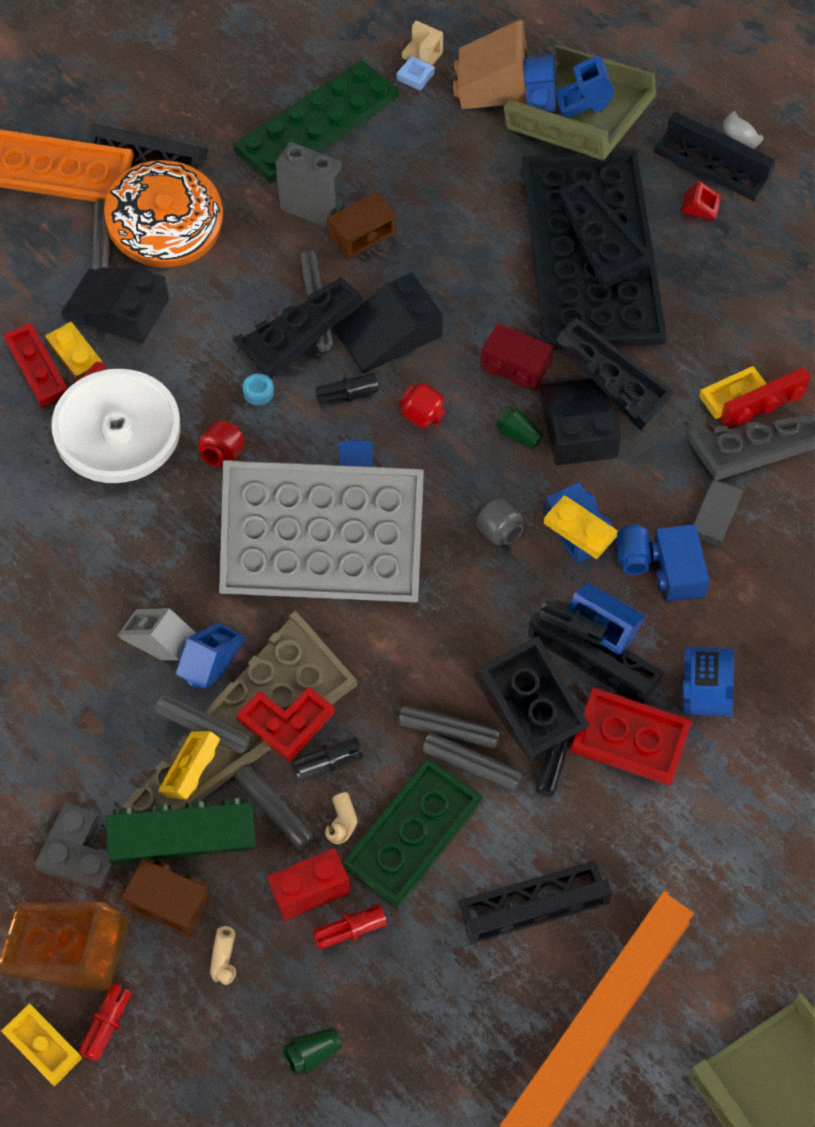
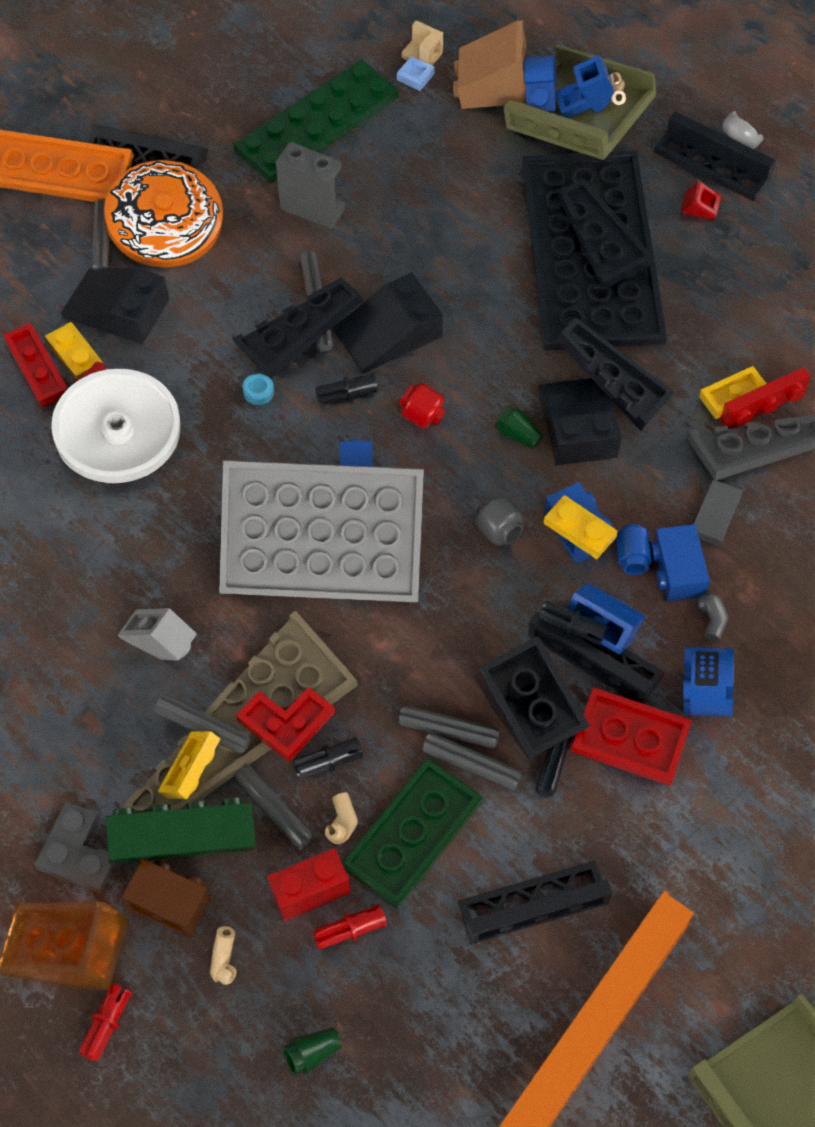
(41, 1044): yellow plate -> none
(209, 655): blue slope -> none
(221, 443): red head -> none
(361, 225): reddish brown brick -> none
(516, 357): dark red brick -> none
(618, 86): none -> tan arm
(718, 616): none -> dark grey arm

